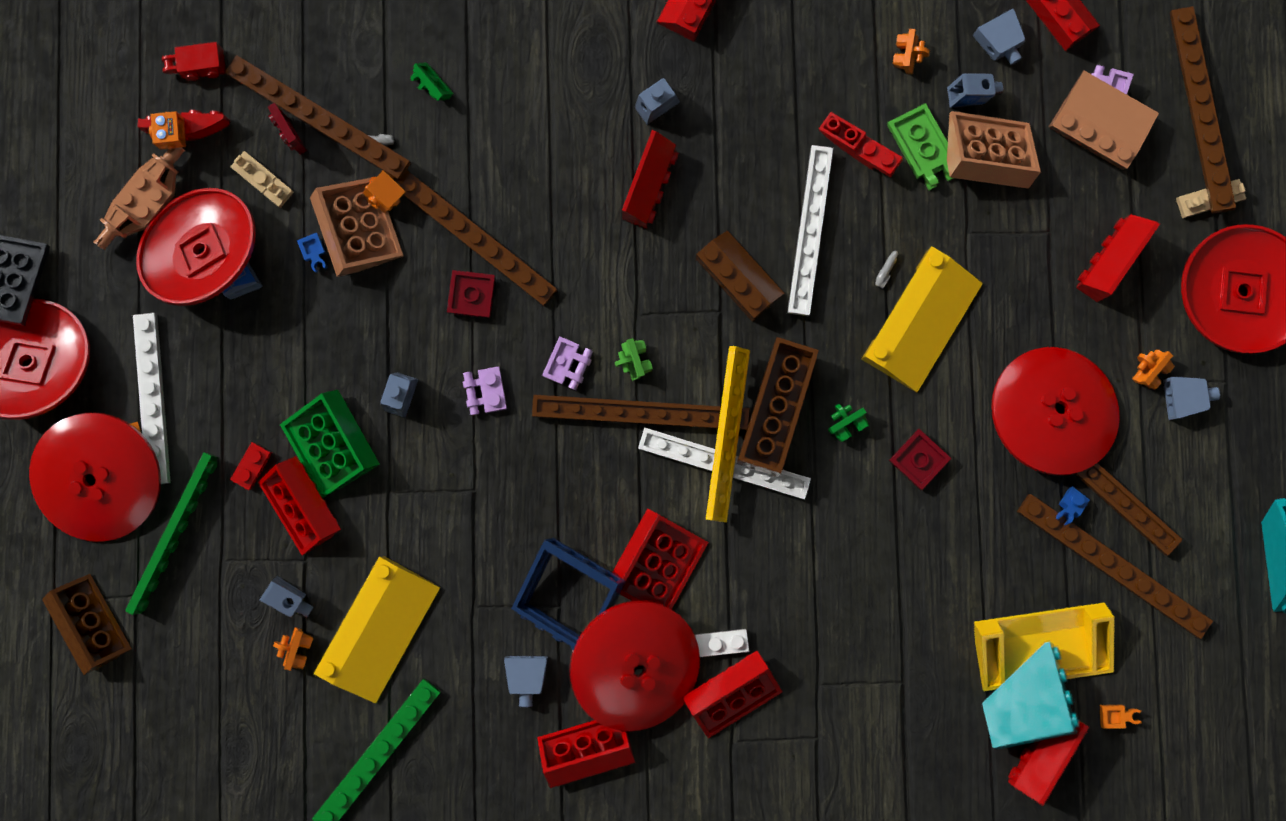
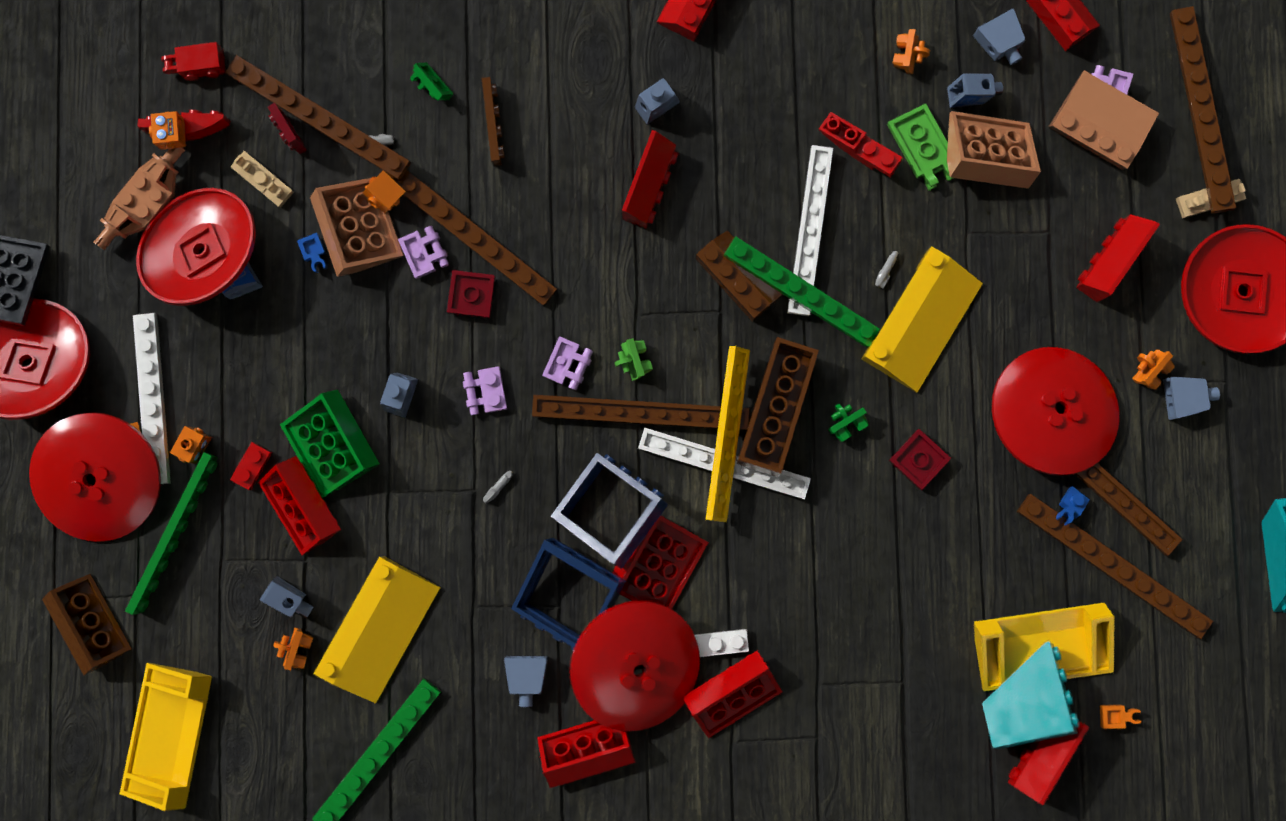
(165, 736): none -> yellow slope
(190, 445): none -> orange head
(417, 255): none -> lavender plate
(494, 130): none -> reddish brown plate
(494, 491): none -> light grey piece
(640, 528): none -> window
(801, 292): none -> green plate

